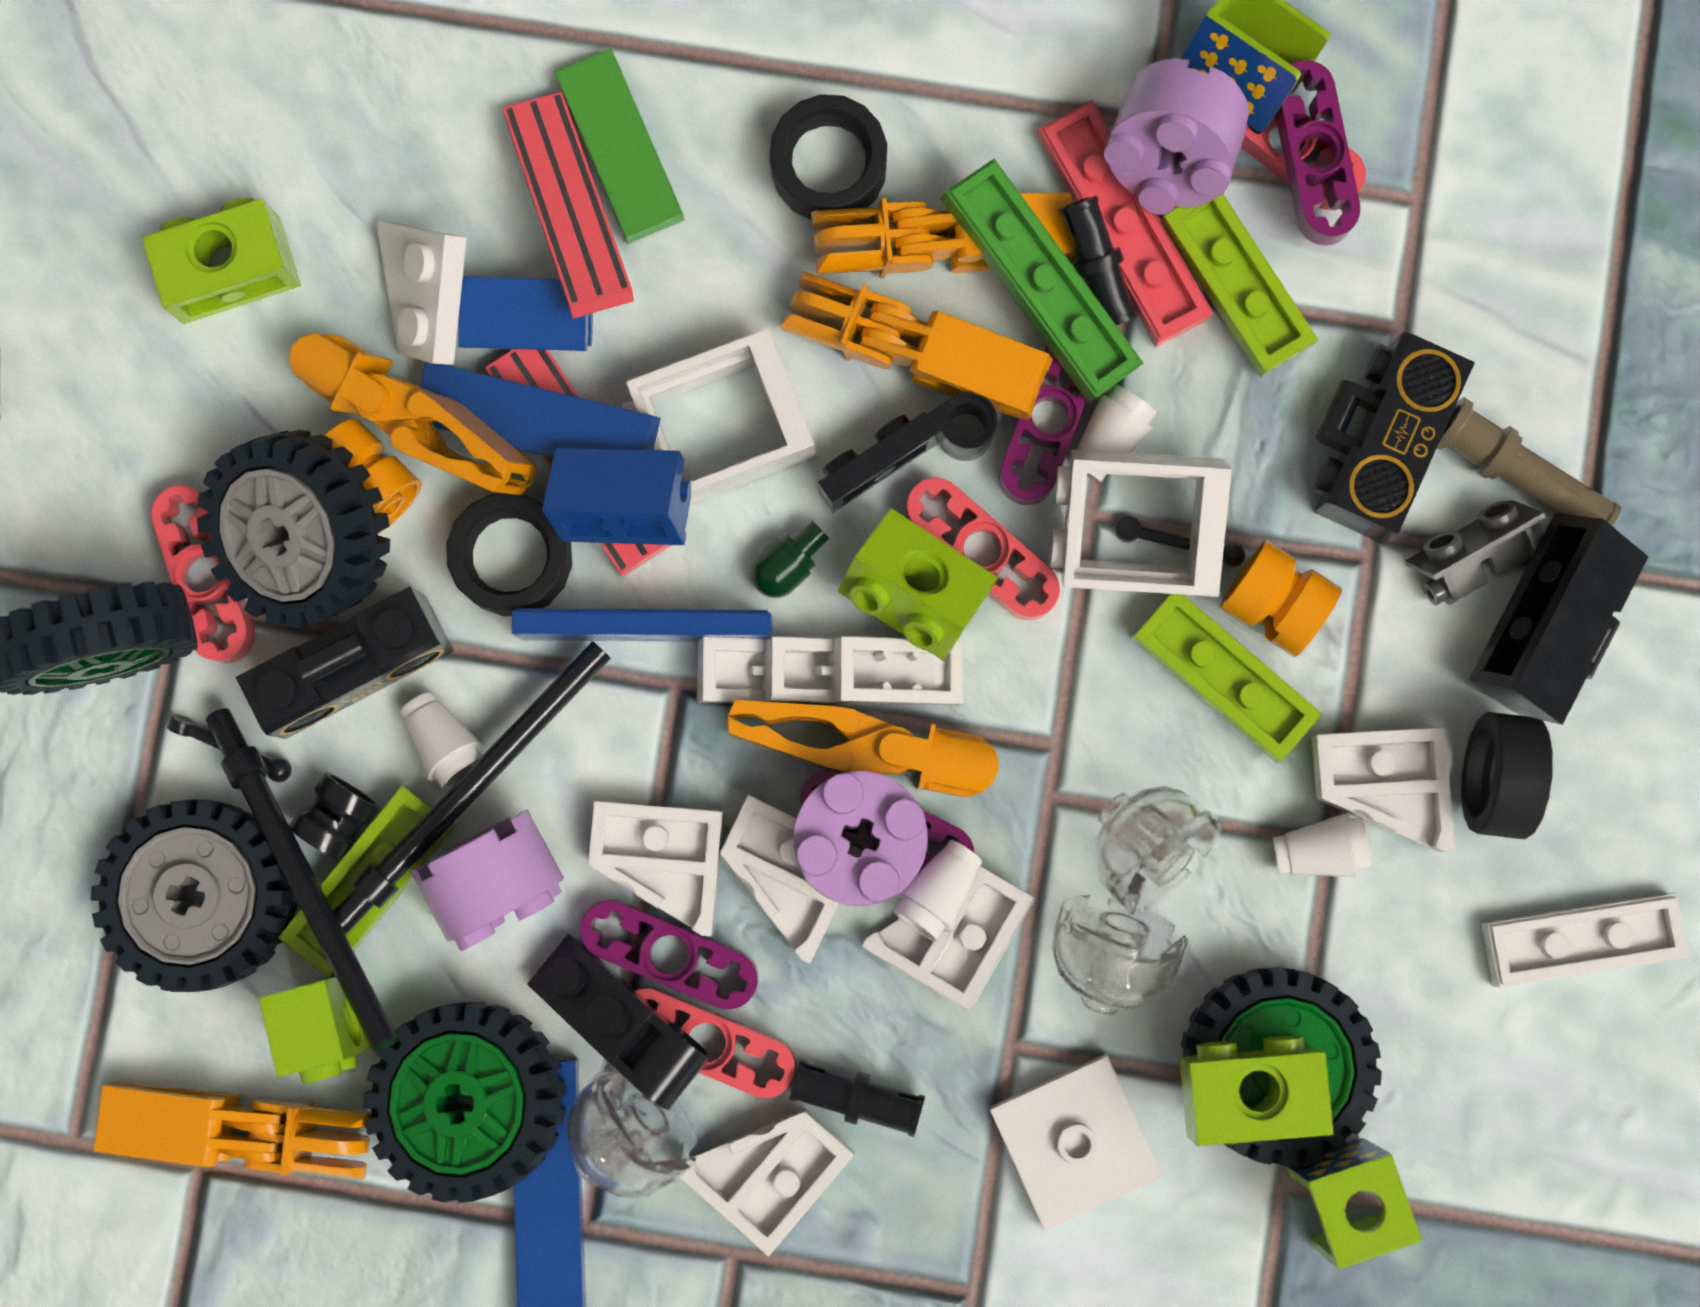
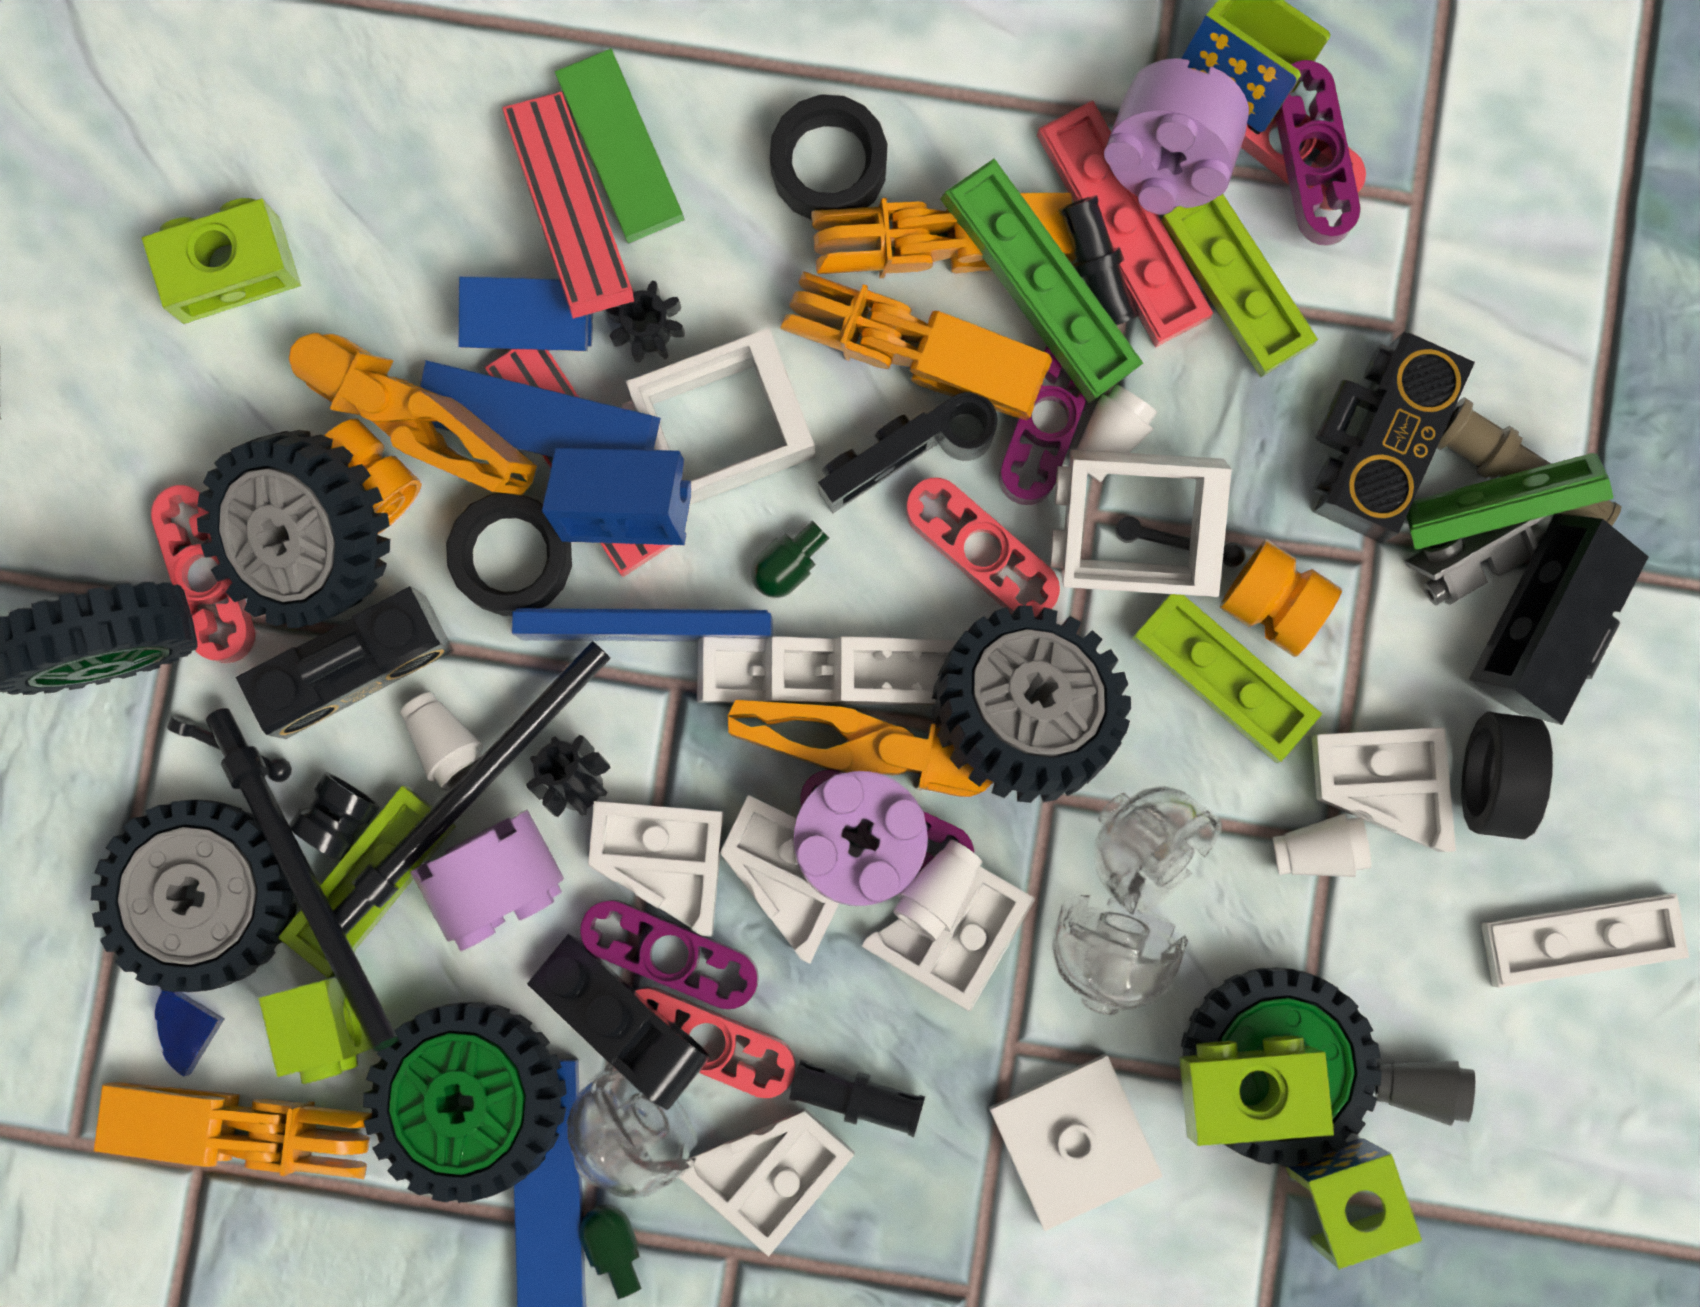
(184, 1030): none -> clear blue tile
(423, 289): white wing -> none
(568, 775): none -> black gear
(611, 1247): none -> dark green cylinder
(655, 335): none -> black gear
(916, 584): lime brick -> none
(1030, 704): none -> wheel
(1429, 1089): none -> dark grey cone
(1508, 500): none -> bright green tile

